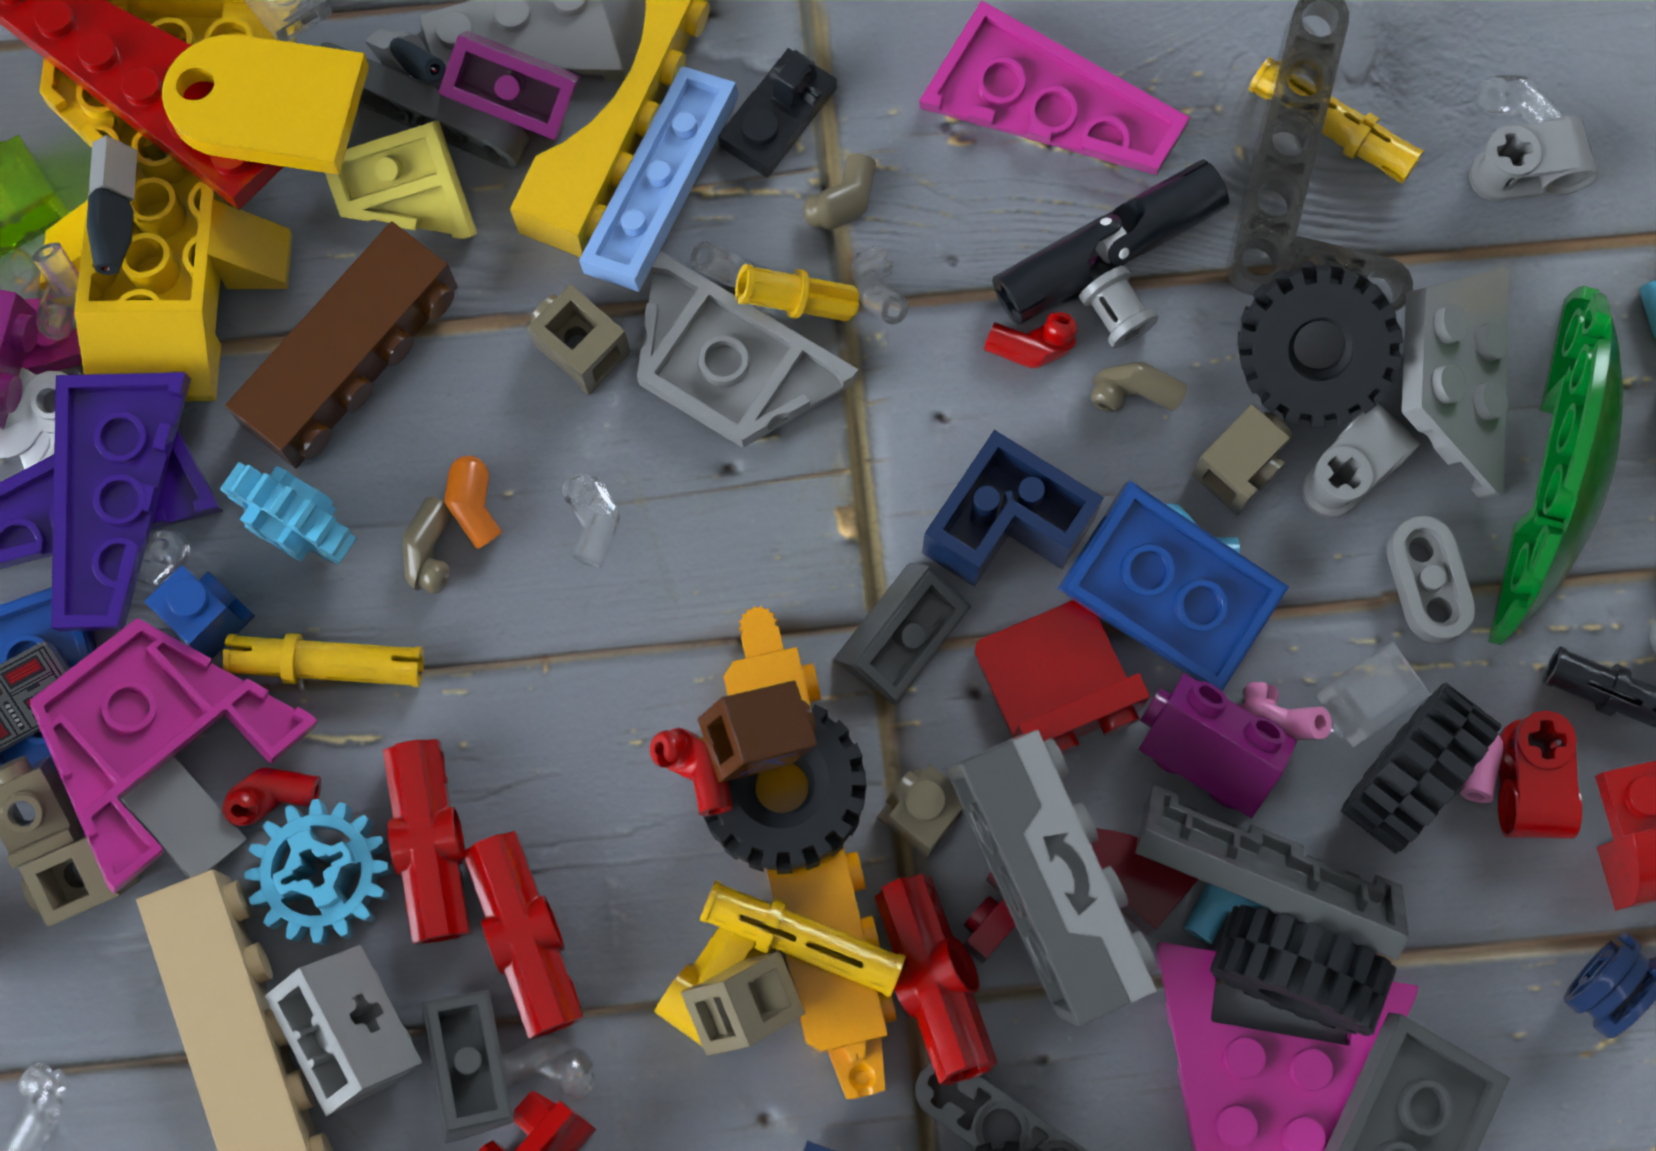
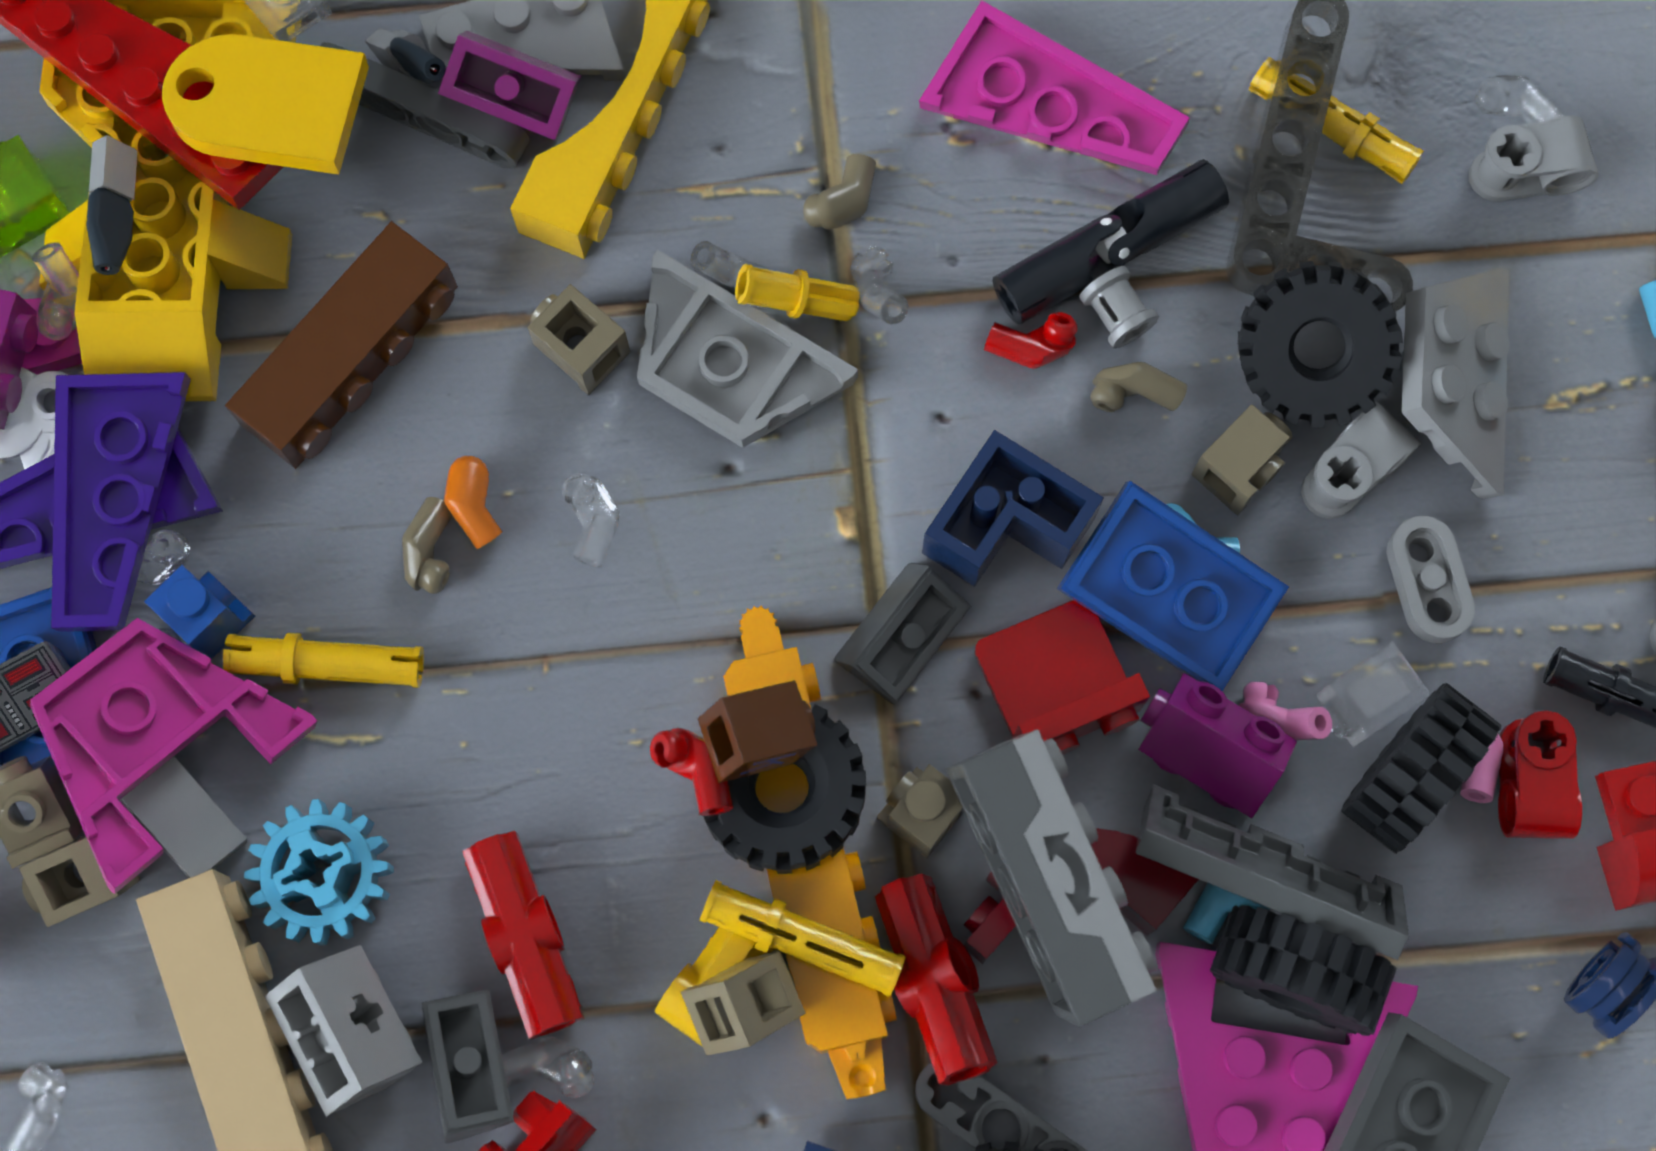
(267, 790): red arm -> none
(288, 513): medium azure gear -> none
(405, 182): light yellow wing -> none
(426, 841): red piece -> none
(659, 179): light blue plate -> none
(777, 112): black hinge -> none
(1578, 461): green brick -> none

